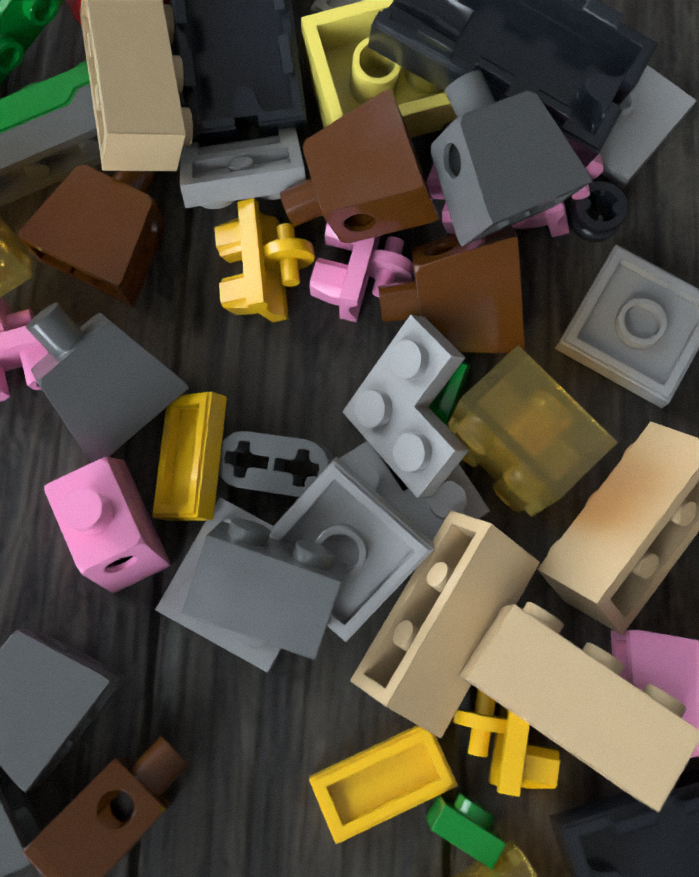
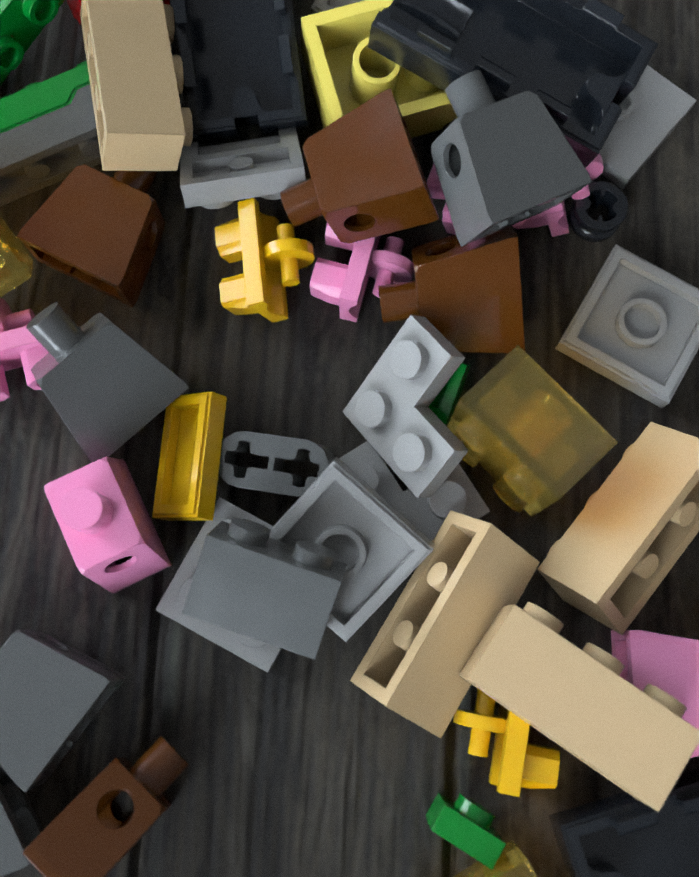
(382, 782): yellow tile -> none

